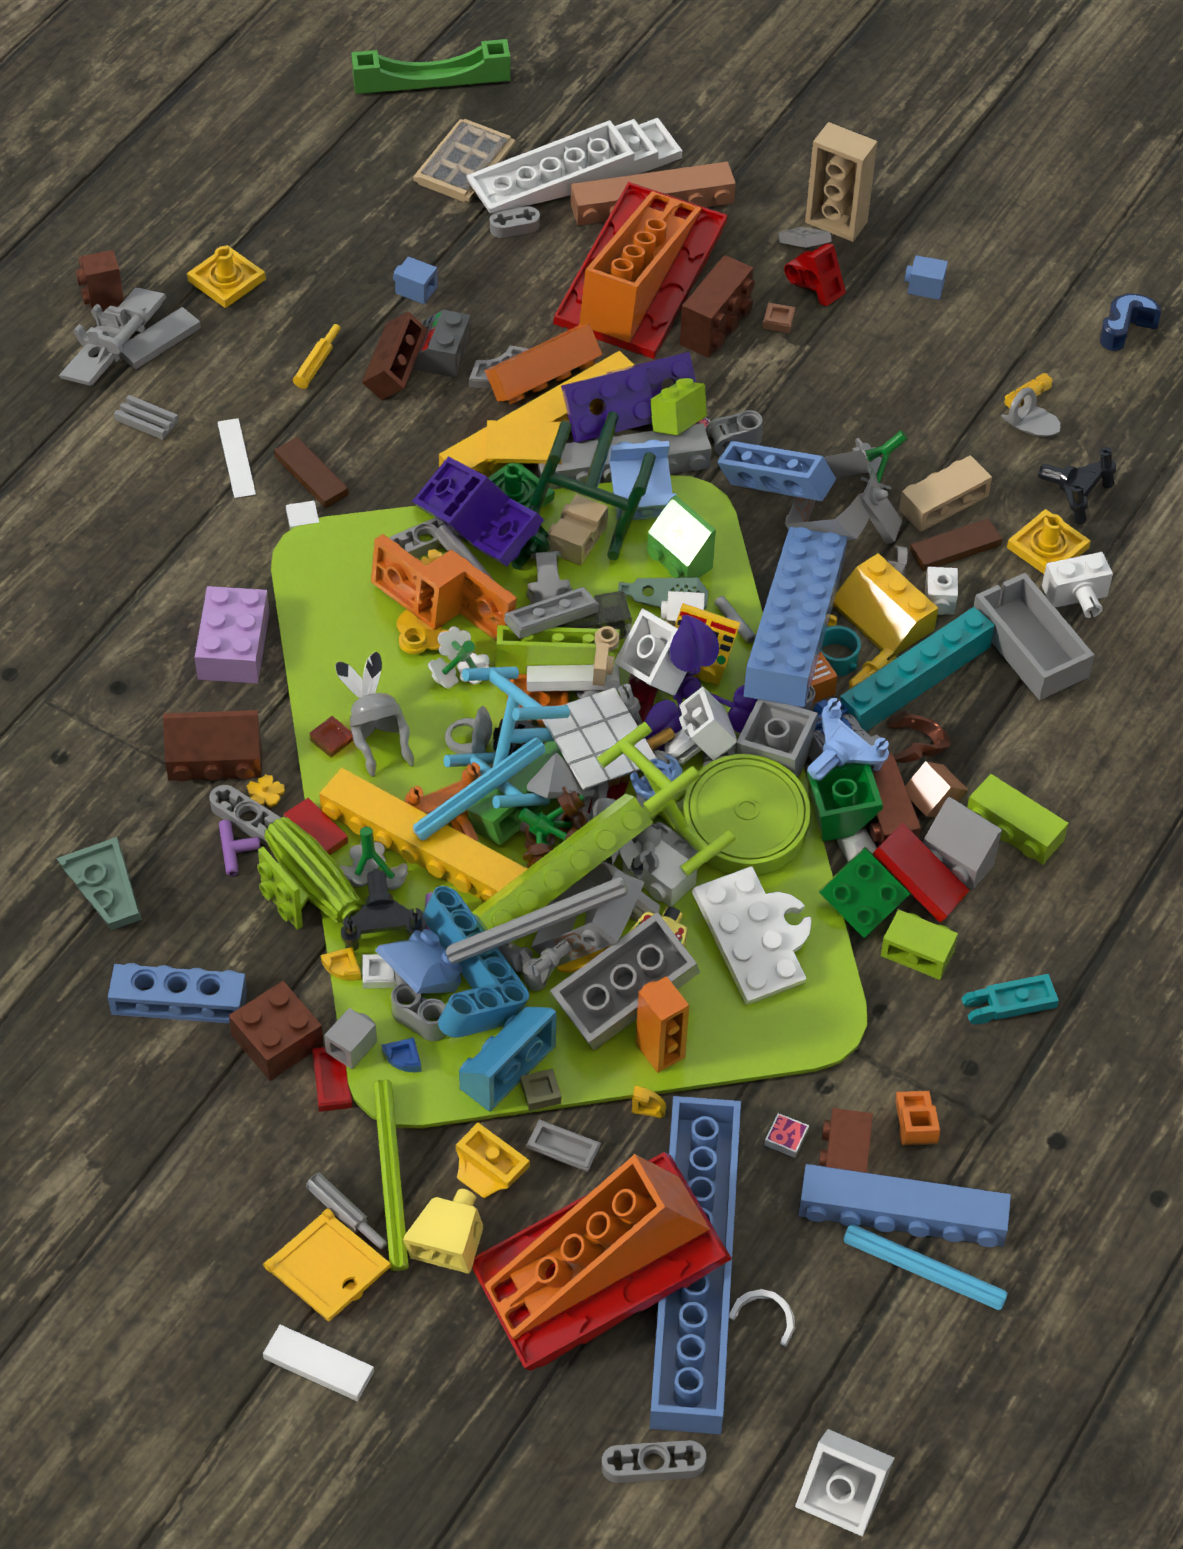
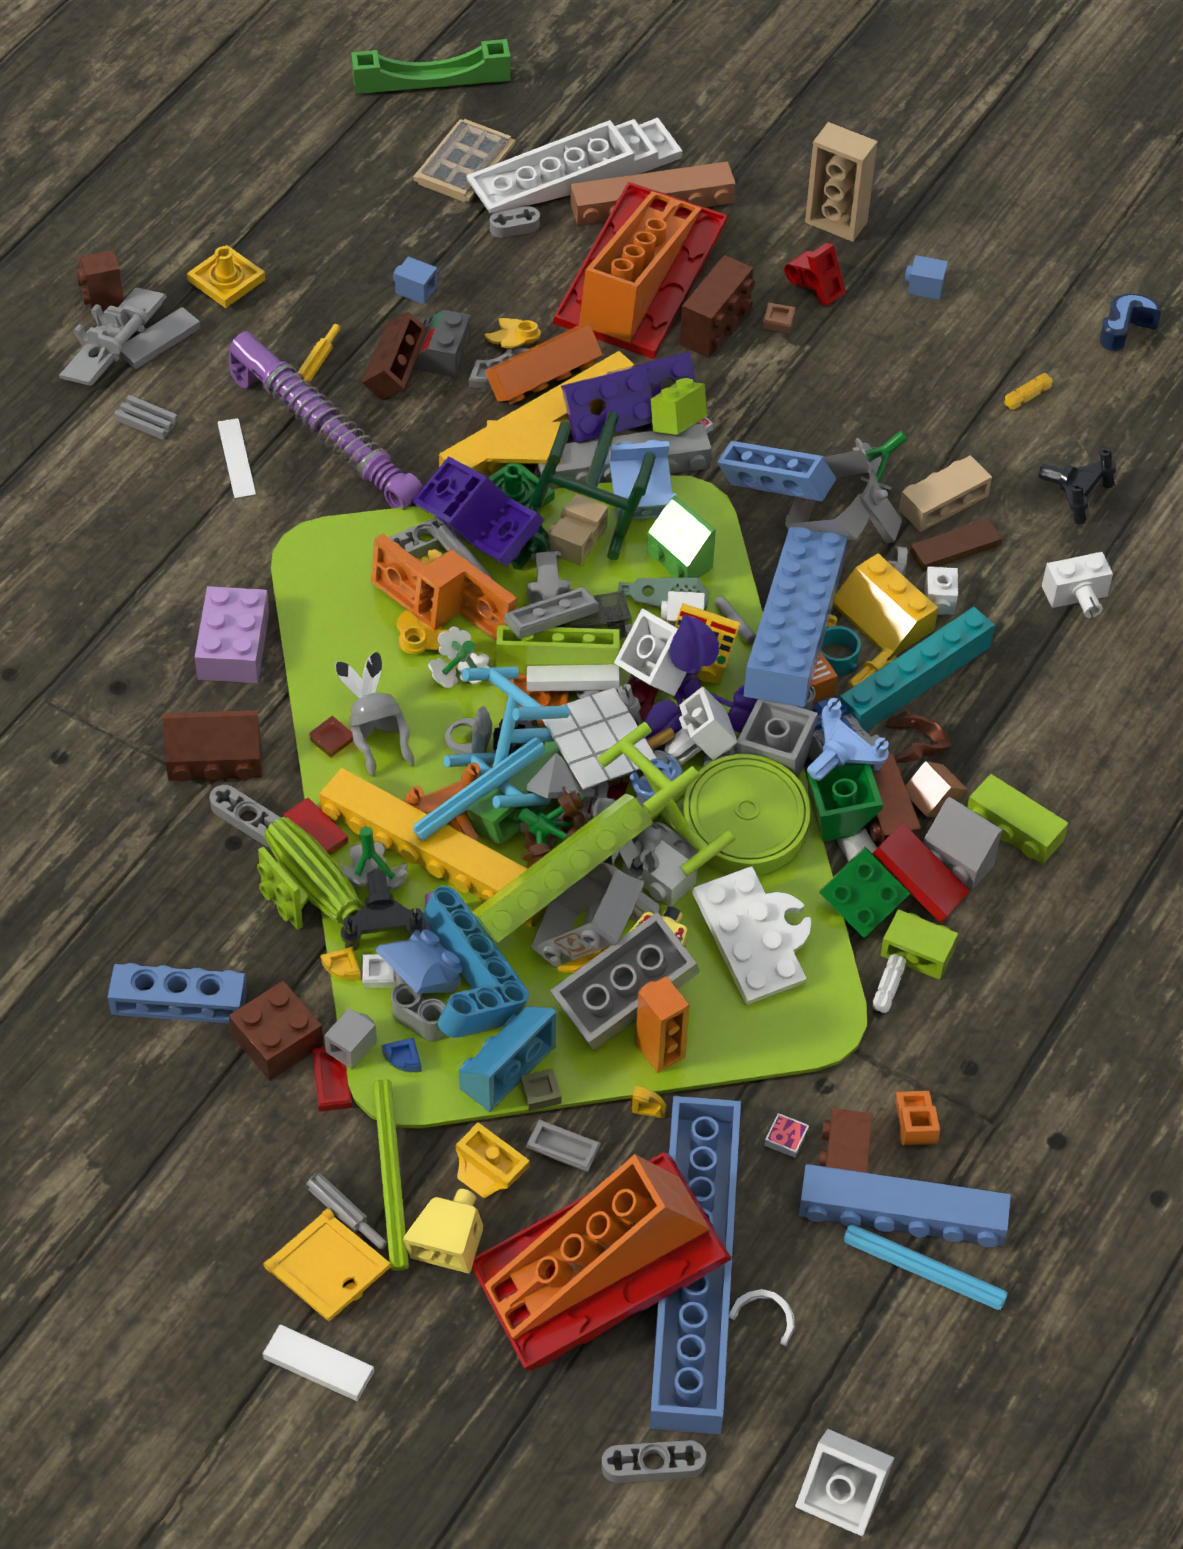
(104, 881): sand green wing -> none
(231, 847): medium lavender piece -> none
(253, 362): none -> medium lavender piece
(266, 791): yellow plant -> none
(301, 514): white tile -> none
(311, 472): reddish brown tile -> none
(514, 333): none -> yellow plate
(535, 970): light grey pin -> none
(537, 920): light grey axle -> none
(605, 640): tan plate -> none
(740, 427): light grey piece -> none
(804, 237): light grey tile -> none
(889, 983): none -> white axle
(1011, 999): teal hinge -> none
(1031, 418): light grey piece -> none
(1034, 637): light grey piece -> none
(1047, 541): yellow plate -> none

